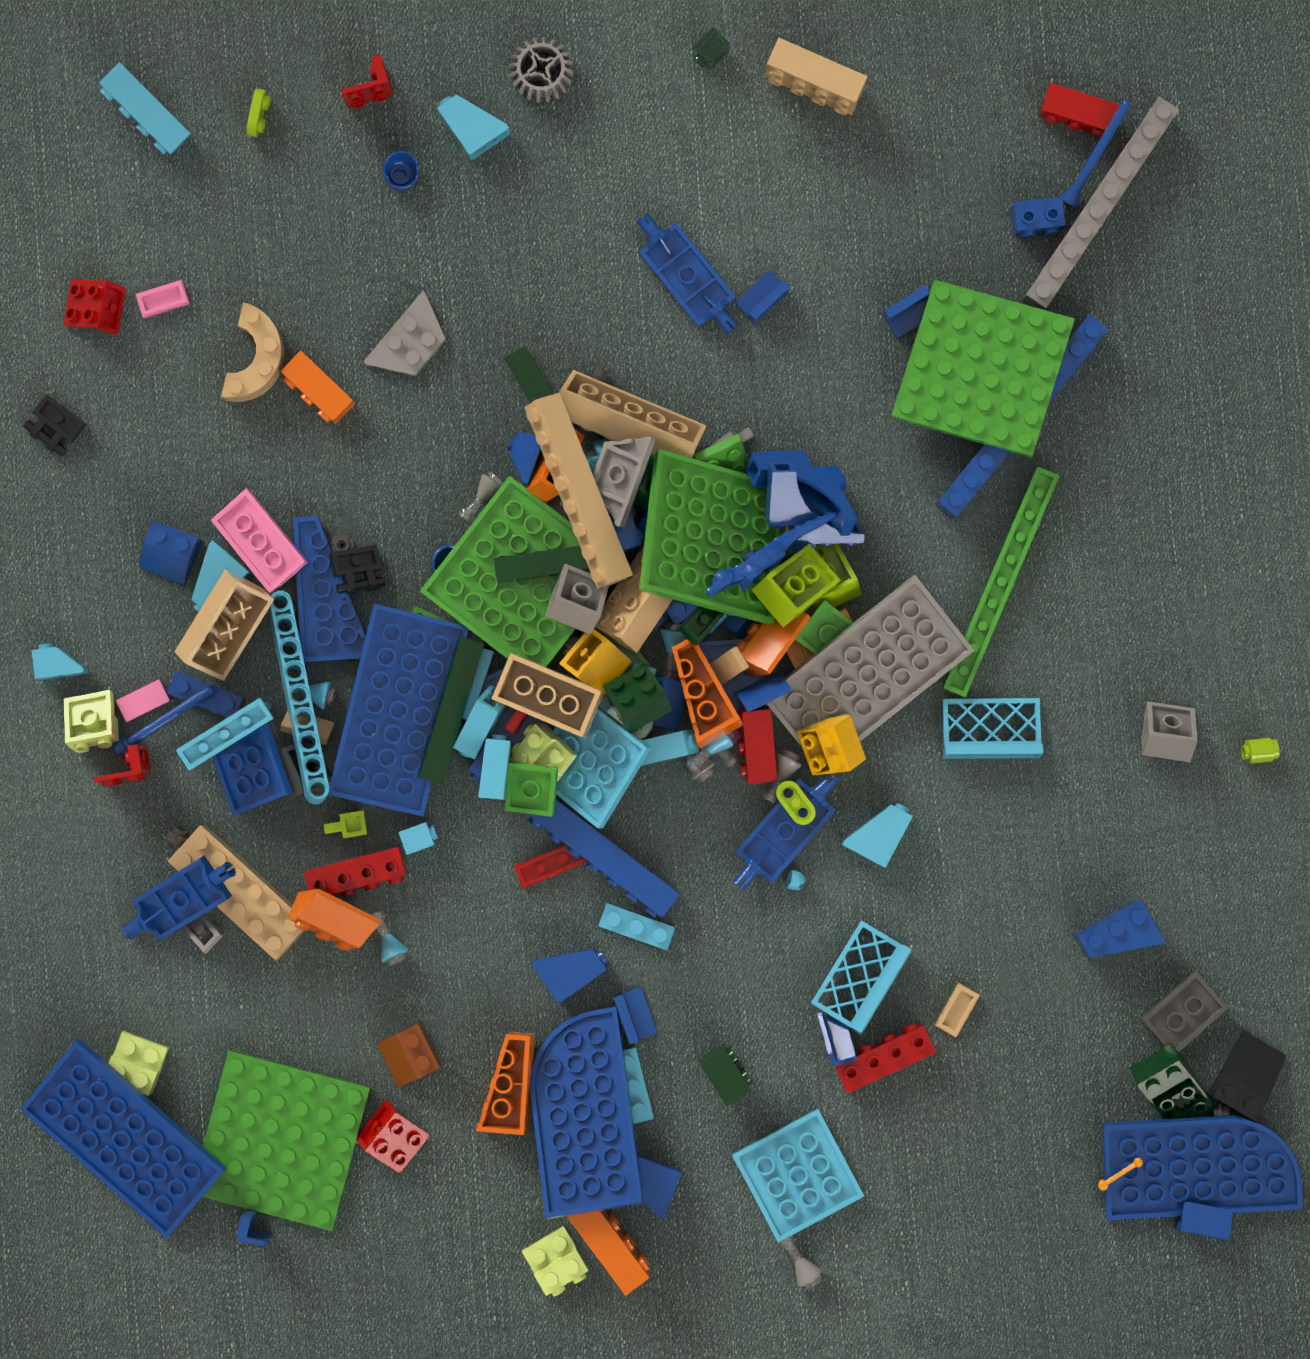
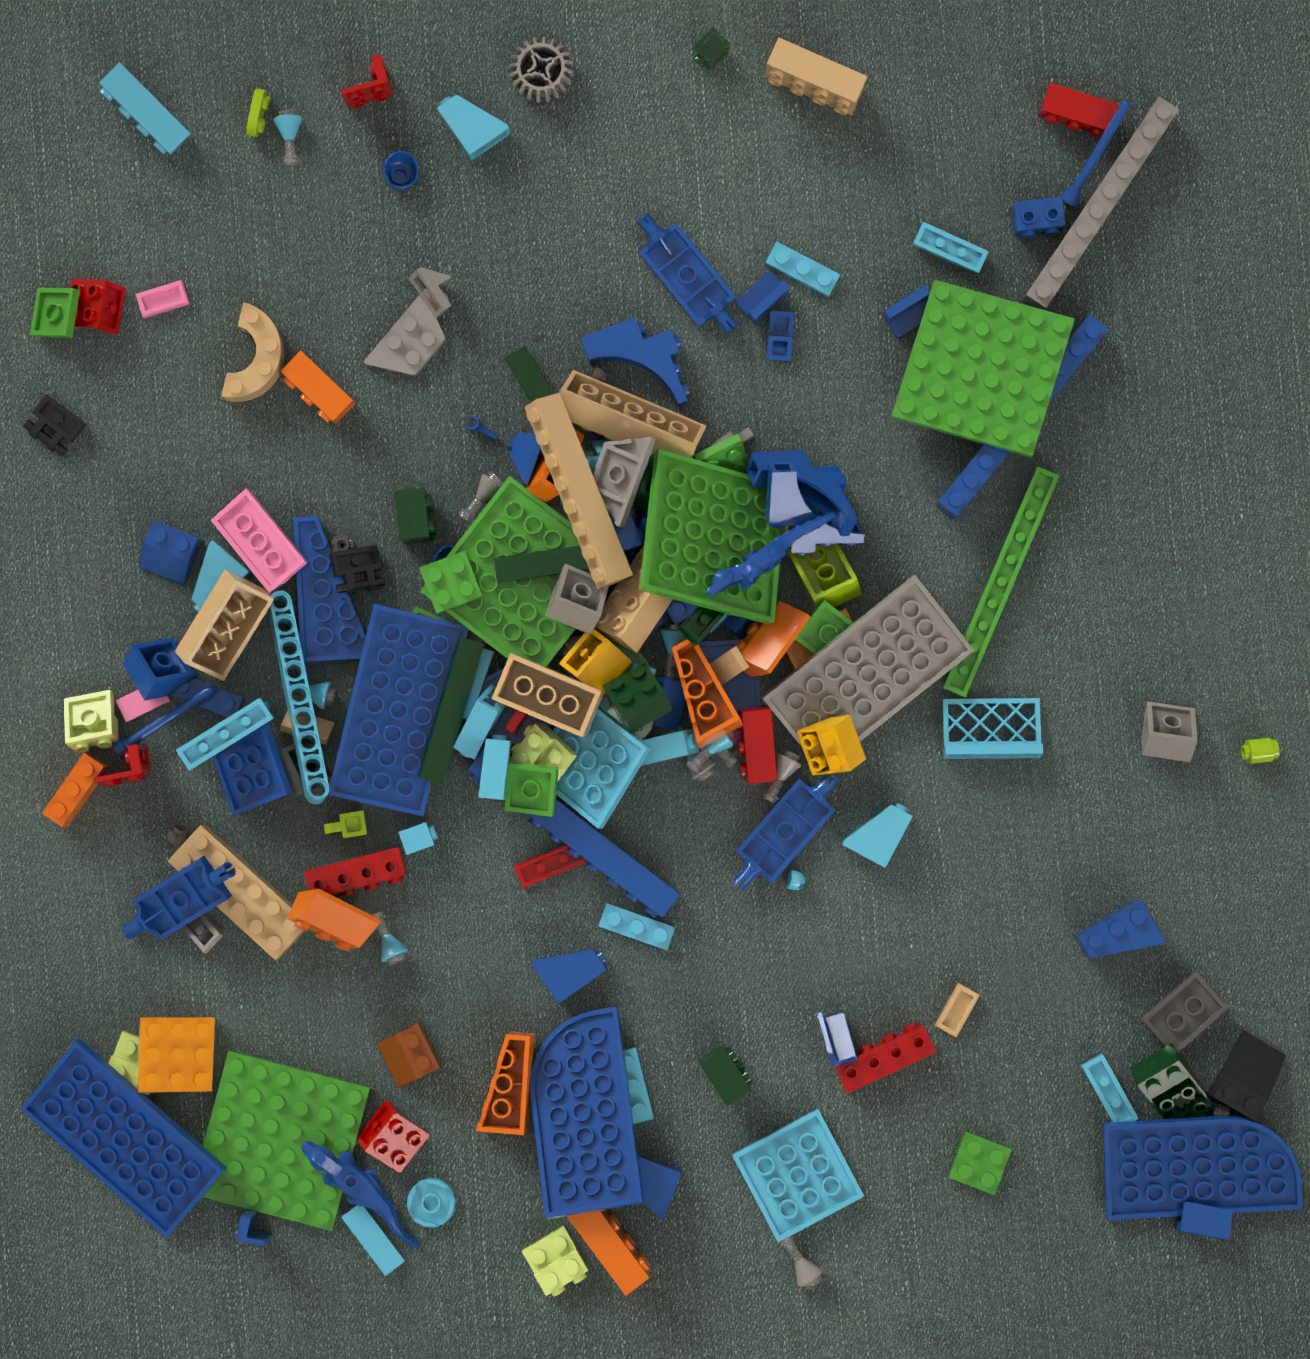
(54, 662): medium azure slope -> none
(55, 312): none -> bright green plate
(75, 790): none -> orange brick
(157, 668): none -> blue slope
(175, 1054): none -> light orange plate
(288, 125): none -> piece
(361, 1186): none -> blue animal
(373, 1239): none -> medium azure tile
(414, 516): none -> dark green brick
(428, 286): none -> light grey slope
(431, 1202): none -> medium azure tile
(451, 582): none -> bright green plate
(479, 428): none -> blue hand
(635, 1014): blue panel -> none
(655, 354): none -> blue arch
(763, 691): blue slope -> none
(780, 335): none -> blue slope
(795, 585): lime slope -> none
(795, 802): lime plate -> none
(802, 269): none -> medium azure plate
(880, 987): medium azure fence -> none
(950, 248): none -> medium azure plate
(979, 1162): none -> bright green plate
(1103, 1184): light orange hinge -> none
(1108, 1090): none -> medium azure plate

